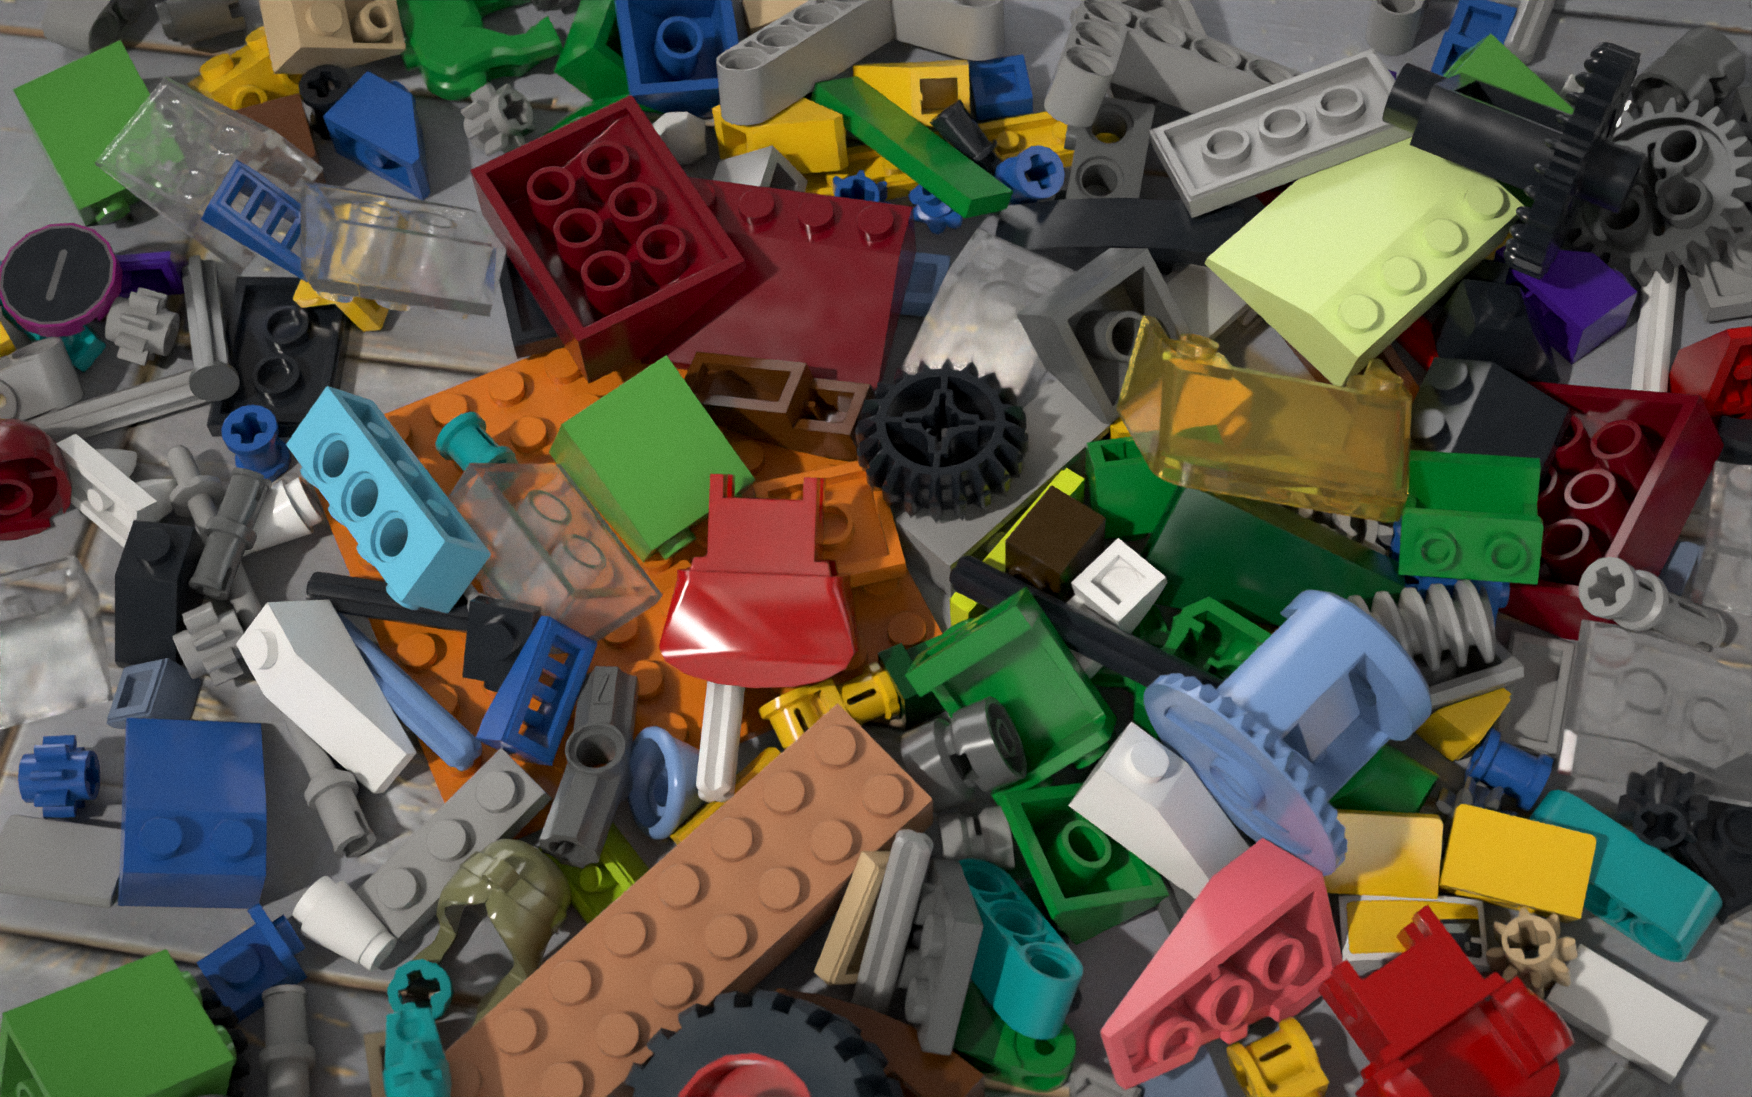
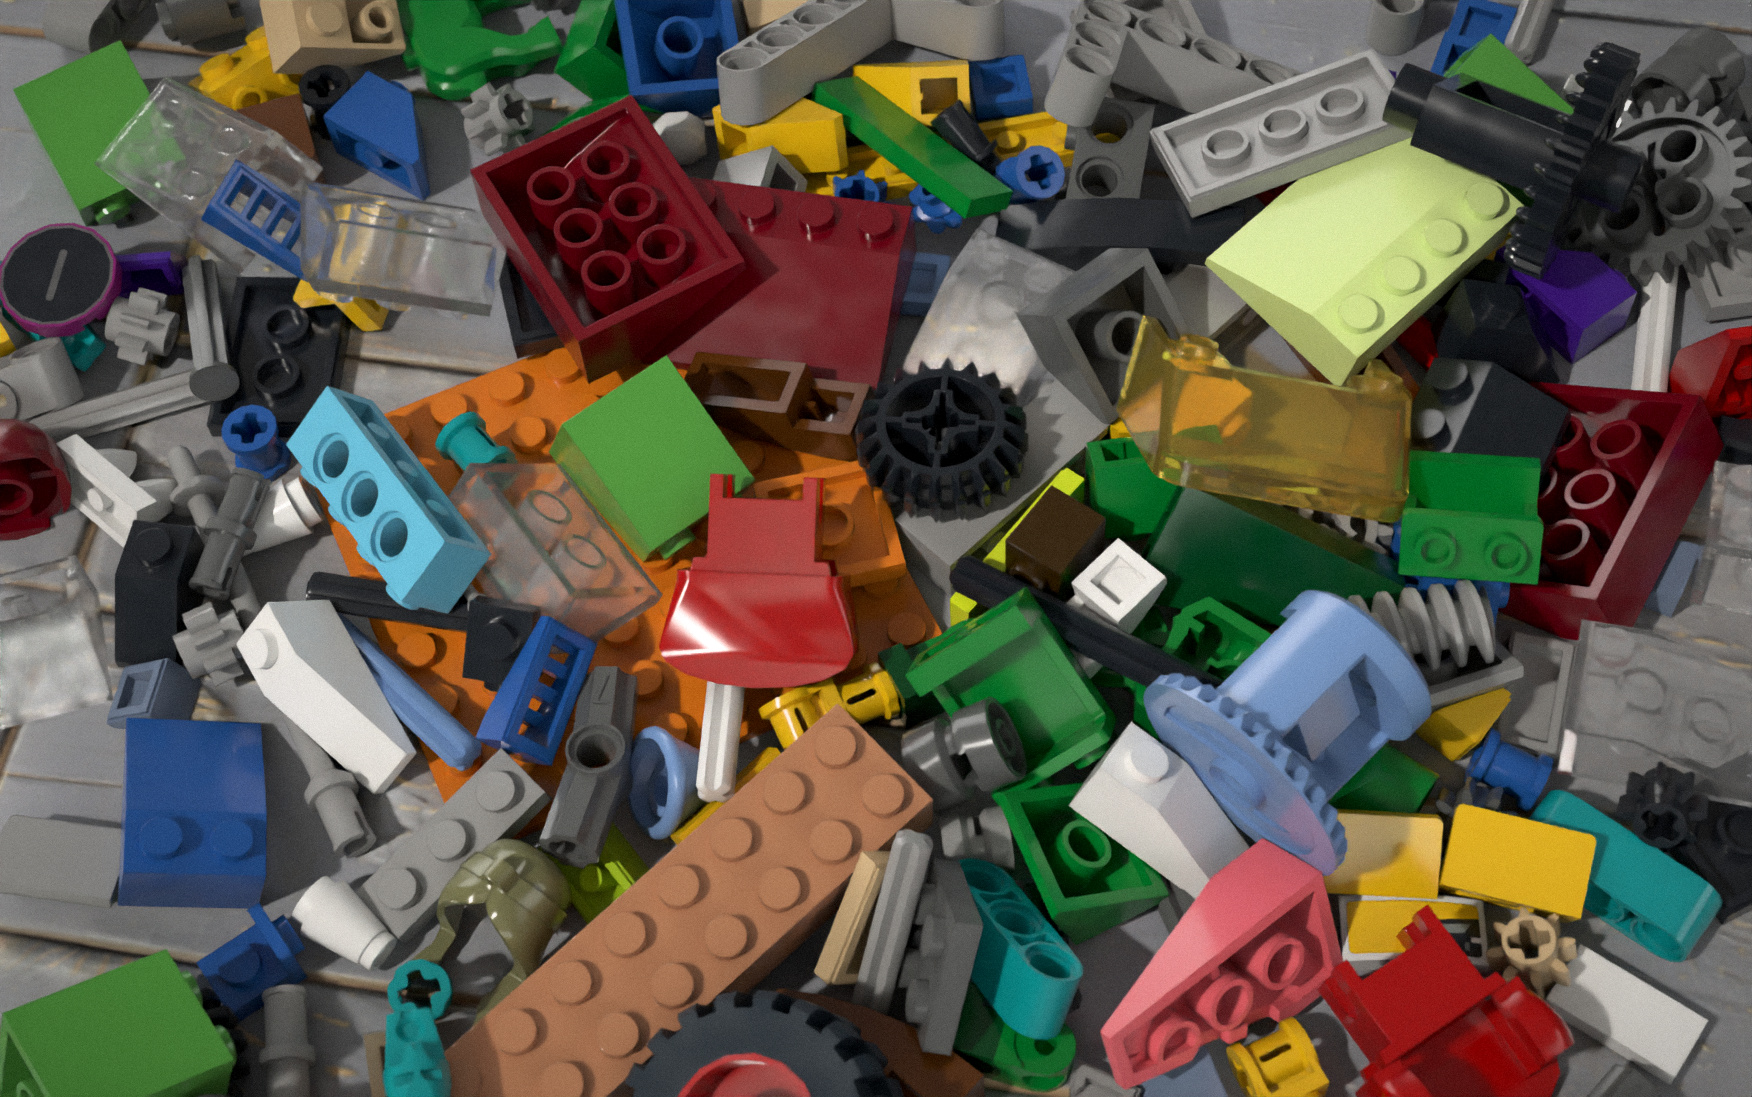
(59, 776): blue gear -> none
(1642, 602): light grey pin -> none

